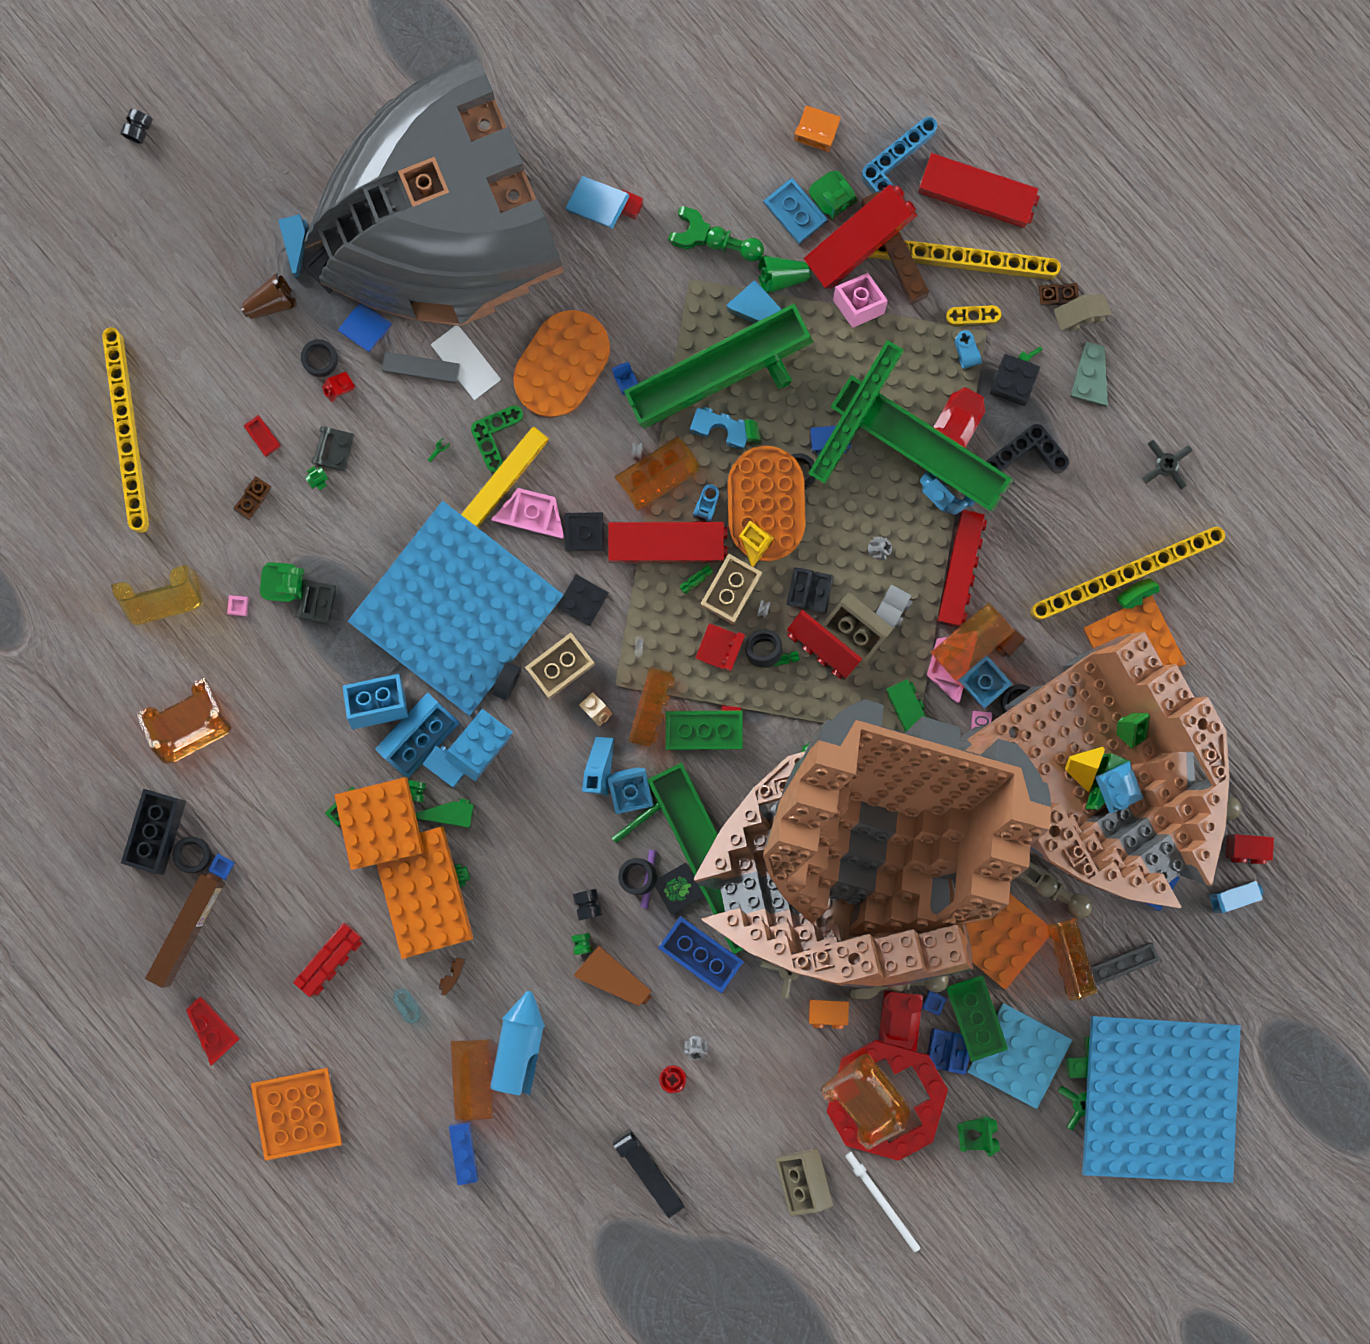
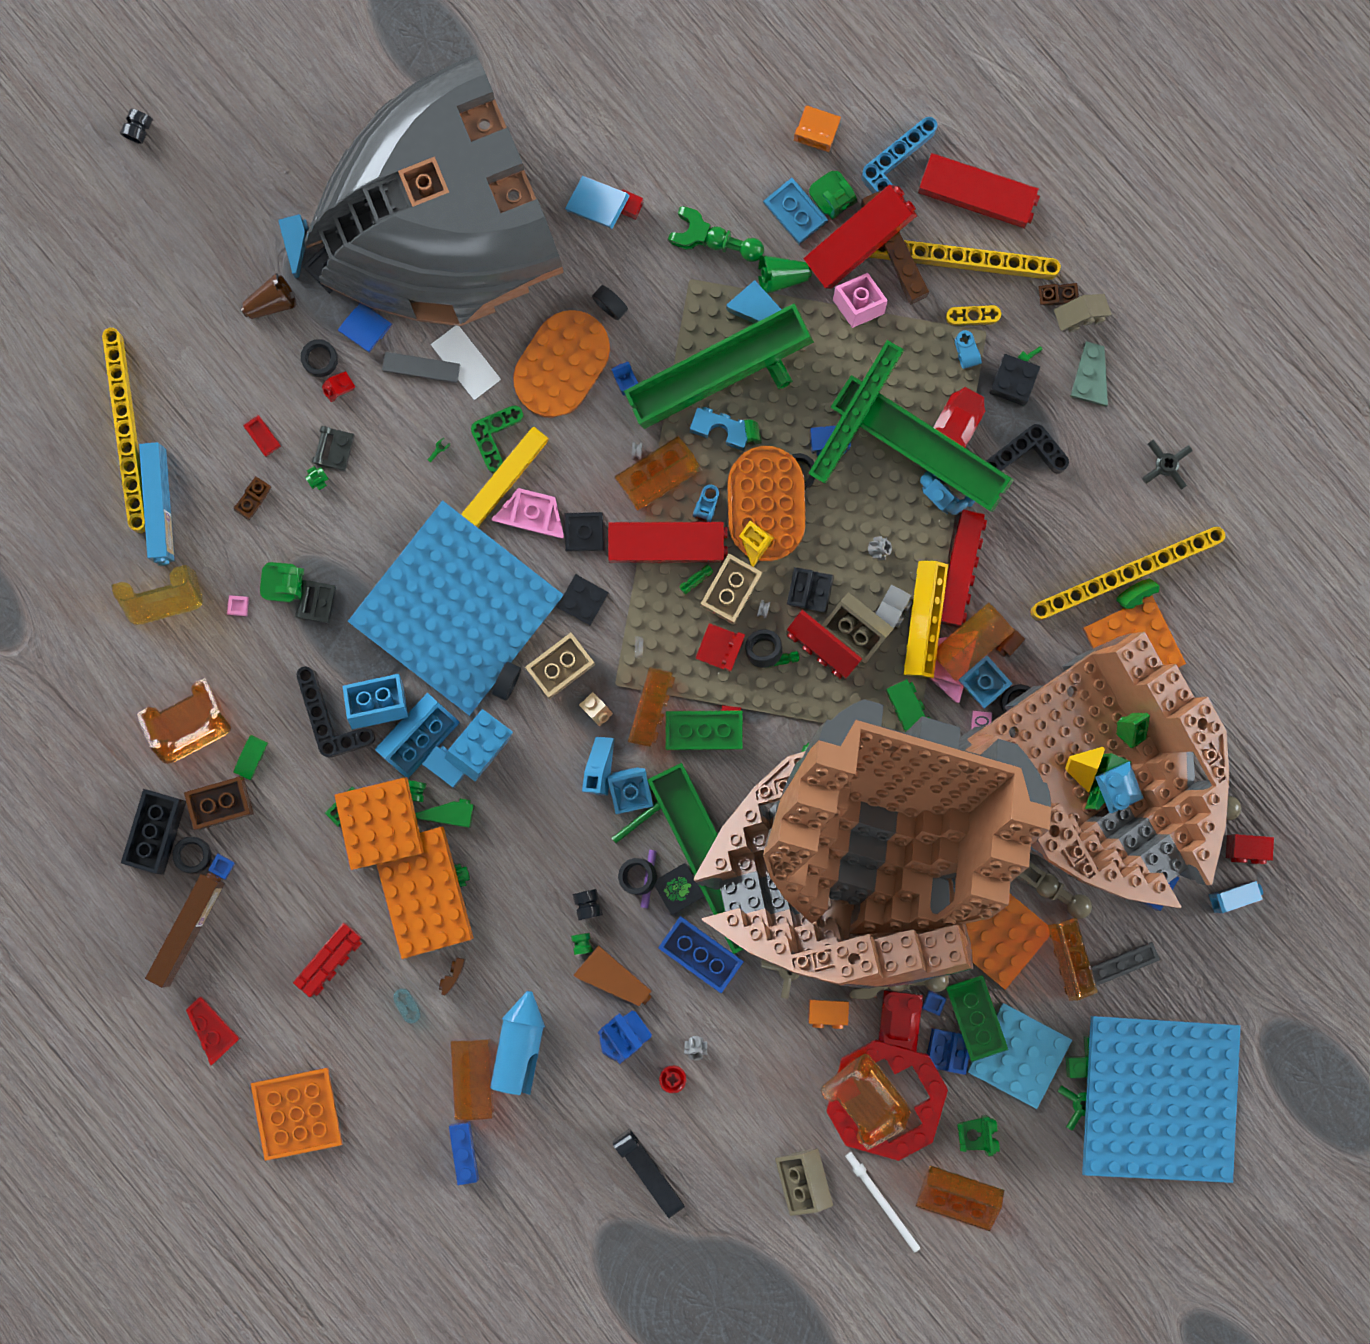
(156, 503): none -> dark azure brick
(218, 803): none -> reddish brown brick
(250, 757): none -> green slope
(317, 722): none -> black beam
(609, 302): none -> black tyre
(623, 1036): none -> blue piece
(925, 619): none -> yellow brick
(960, 1198): none -> clear orange slope

